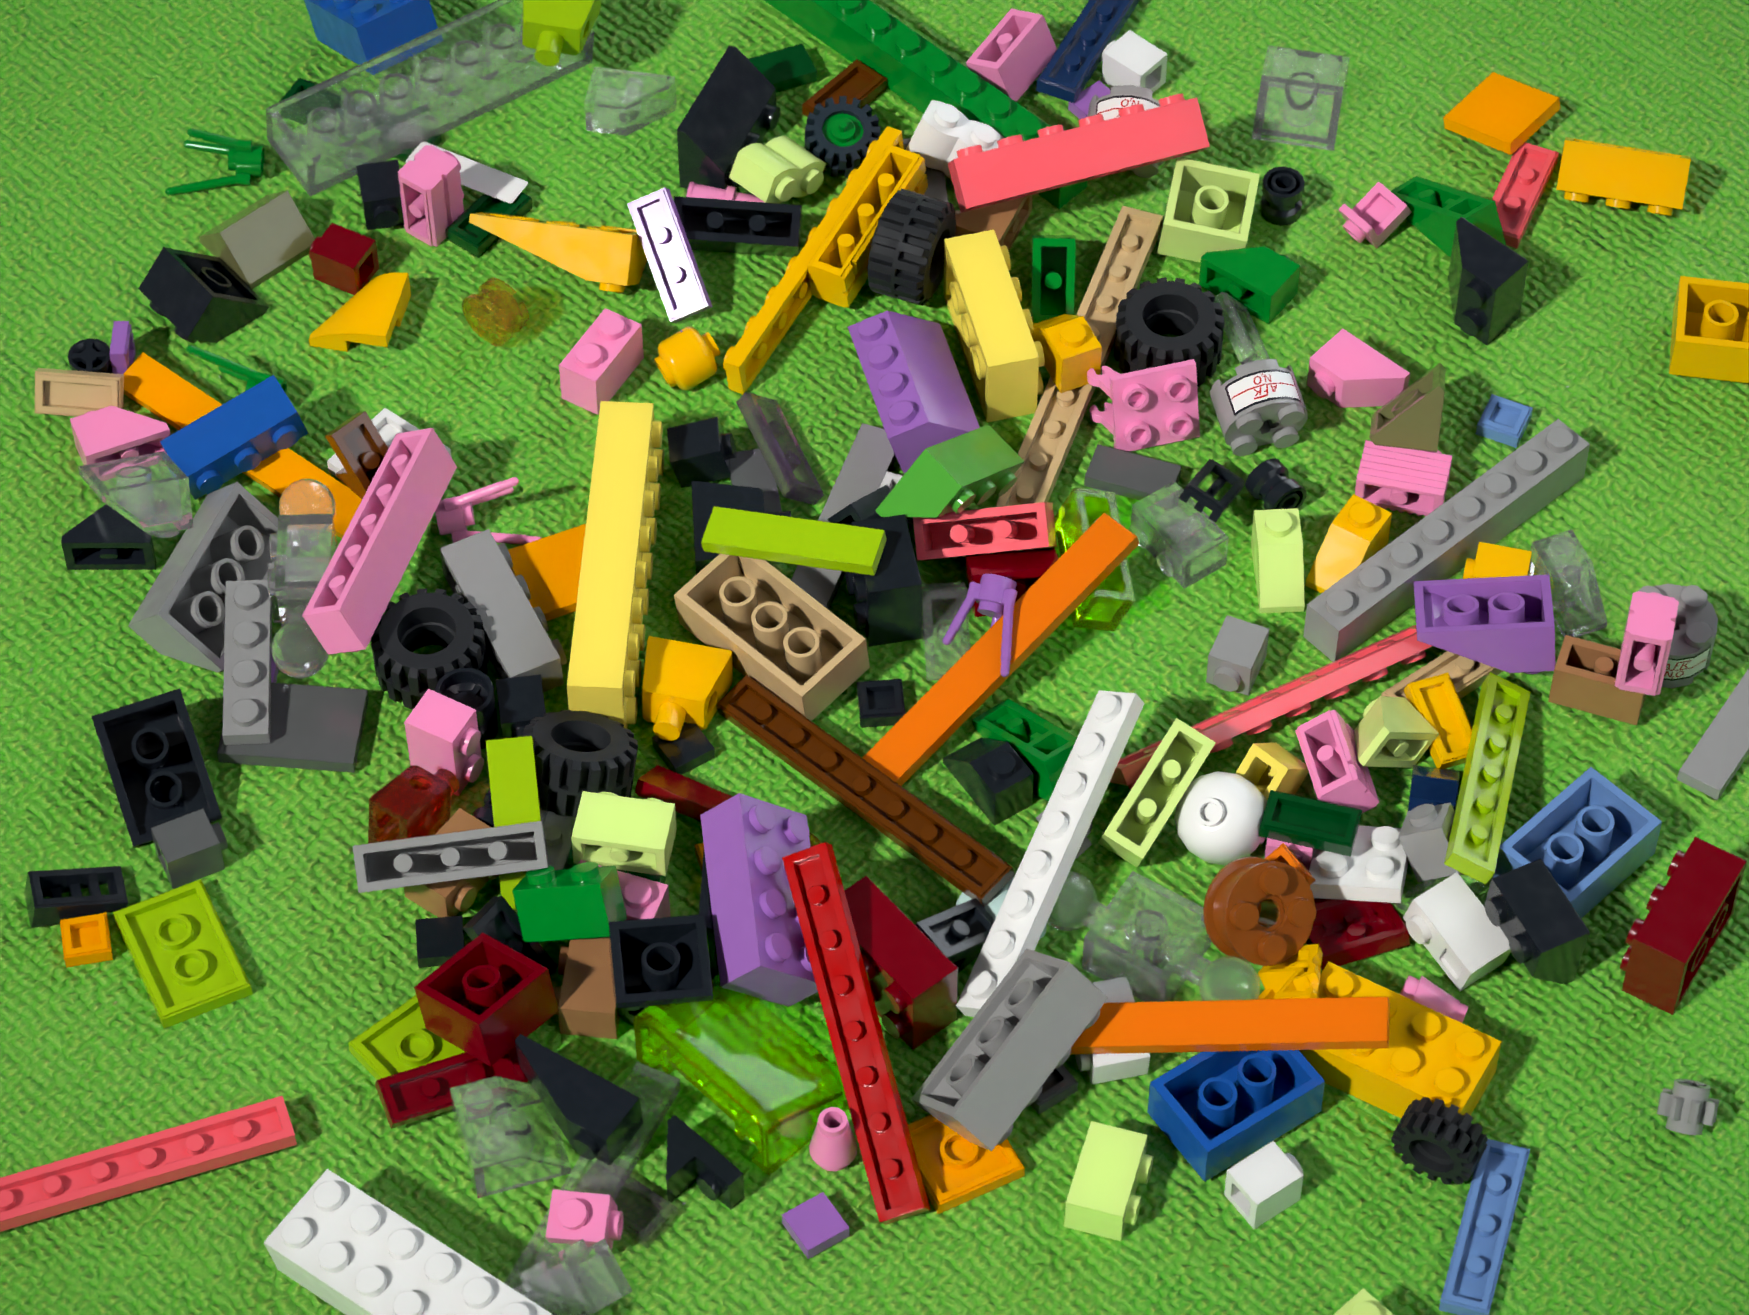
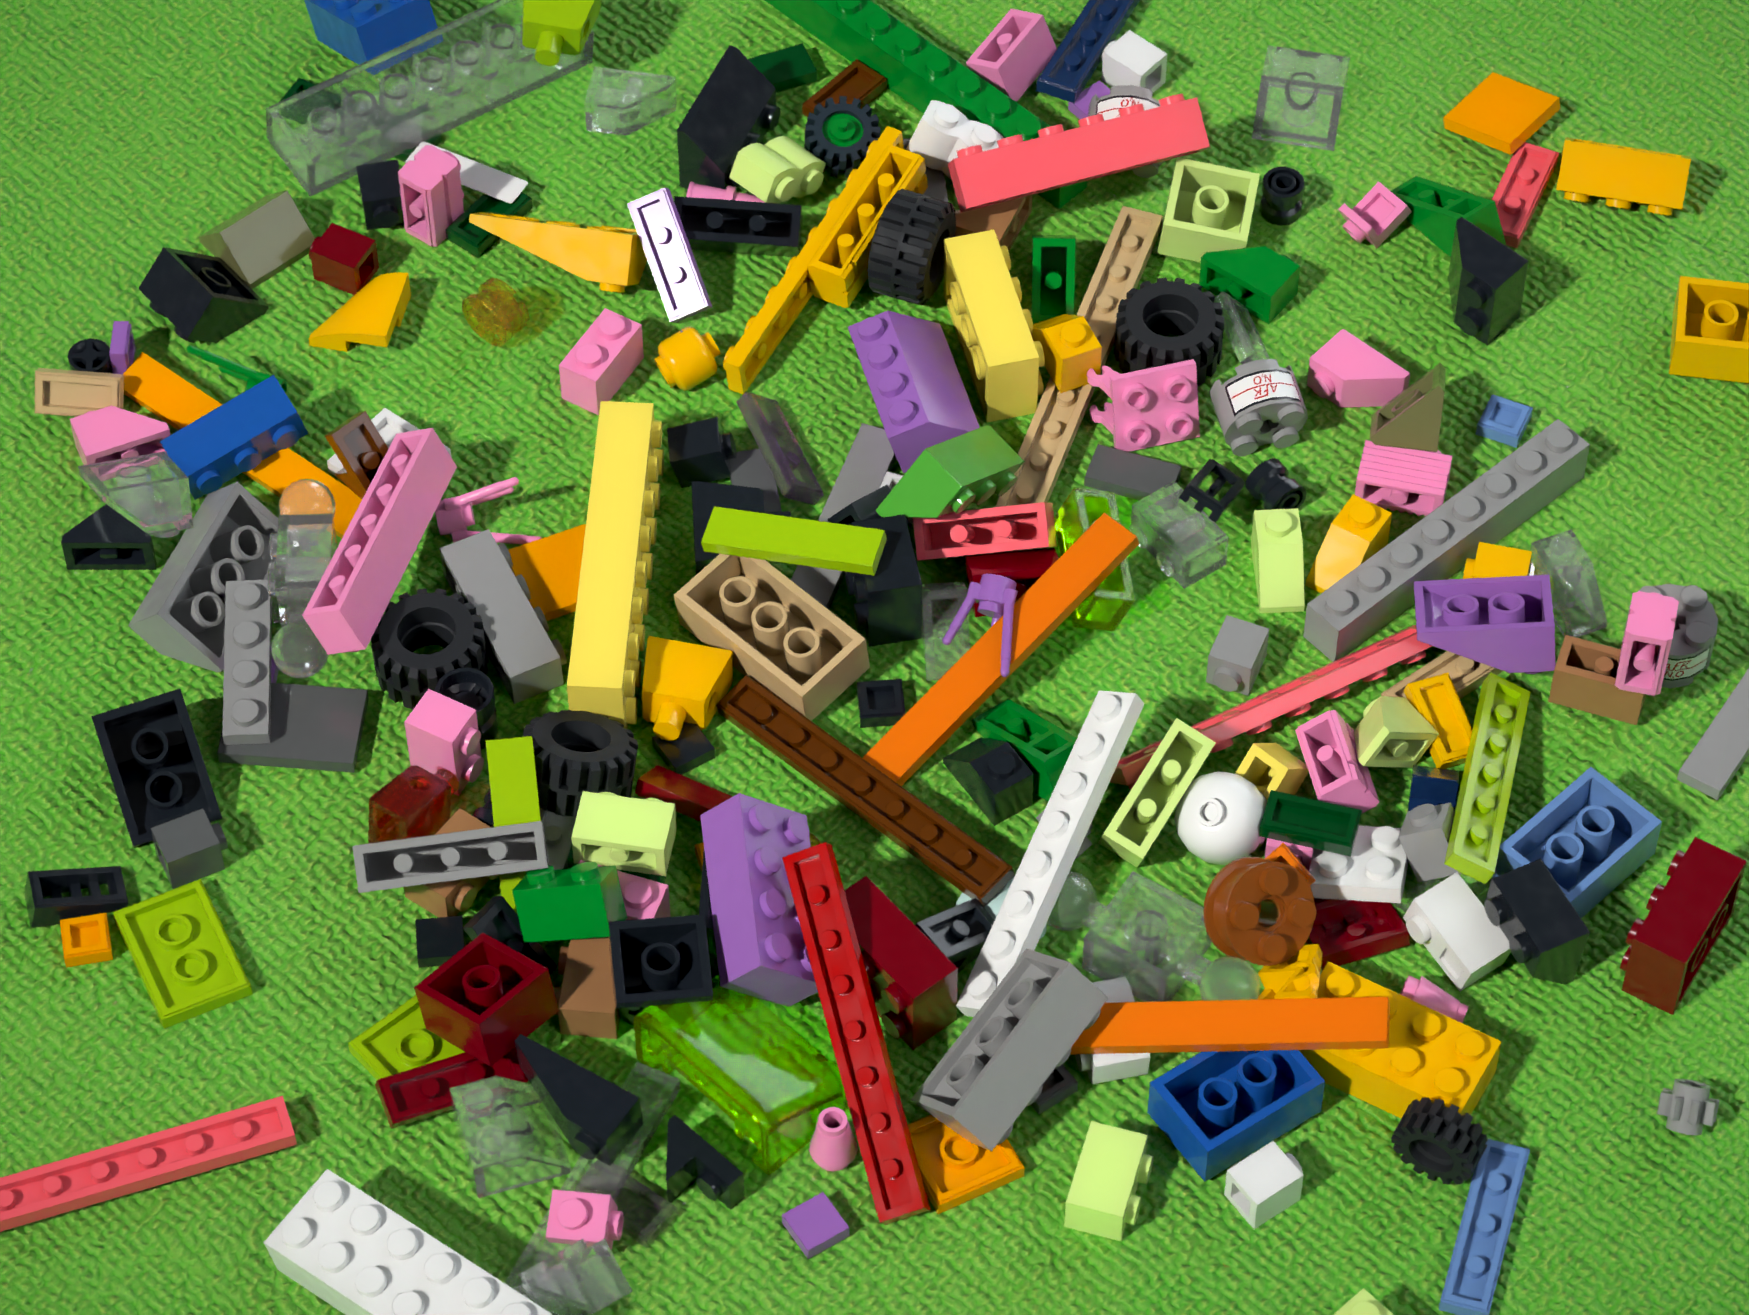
(243, 157): green plant -> none
(519, 702): black brick -> none

